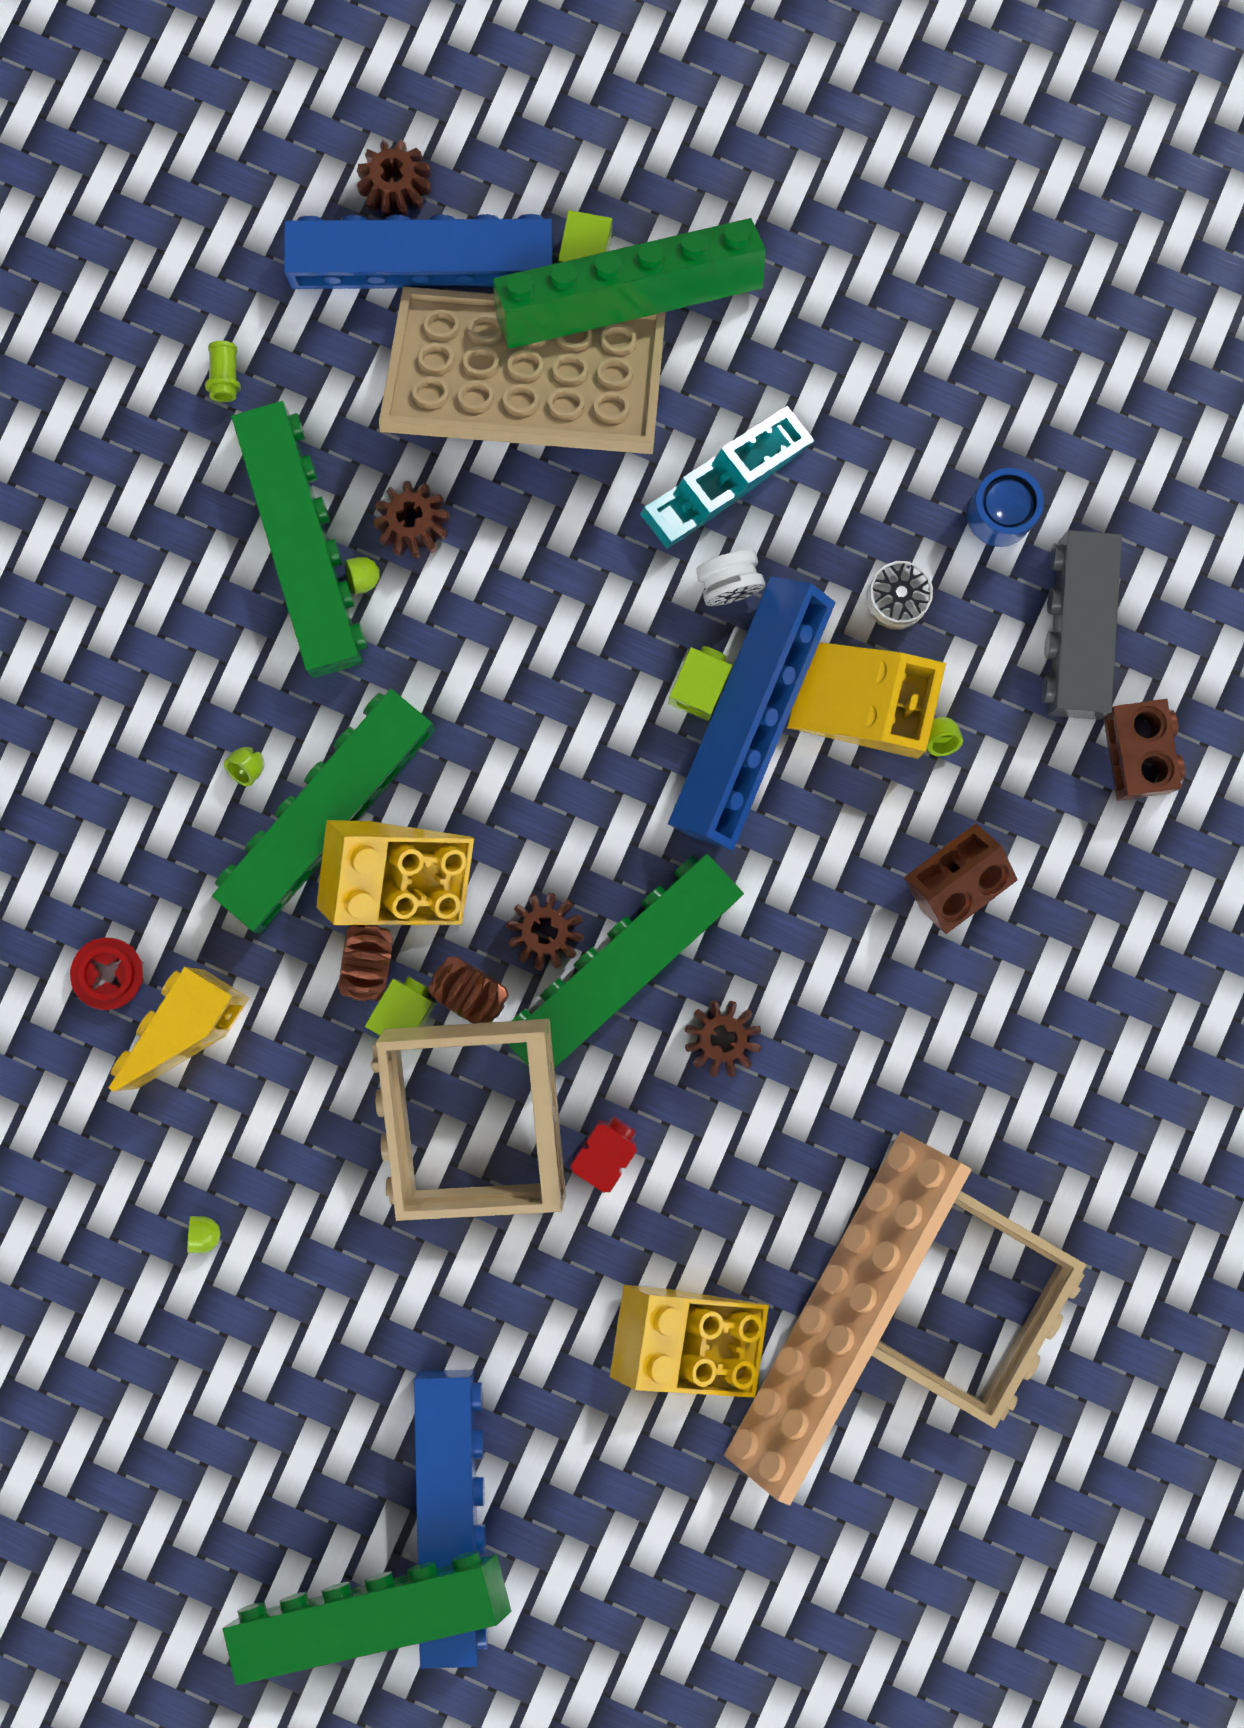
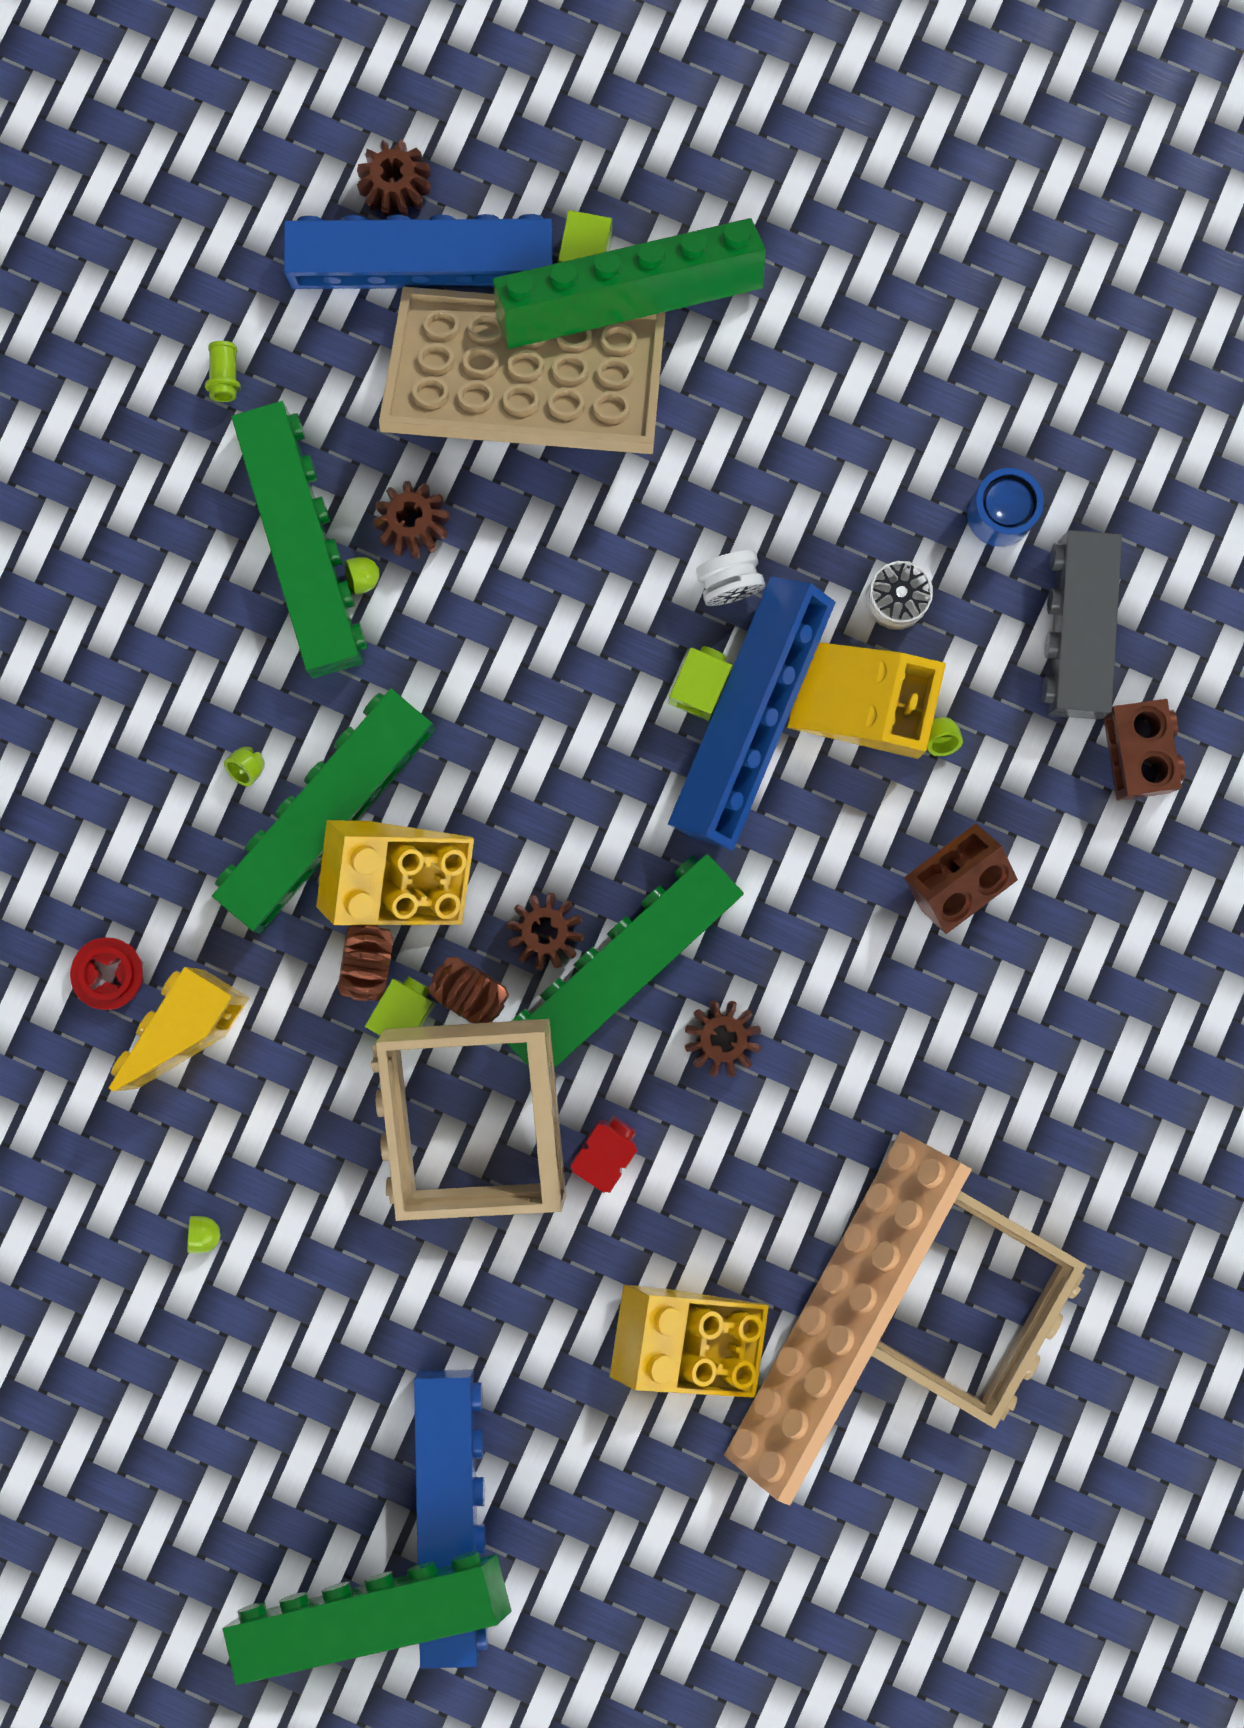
(726, 477): teal slope -> none

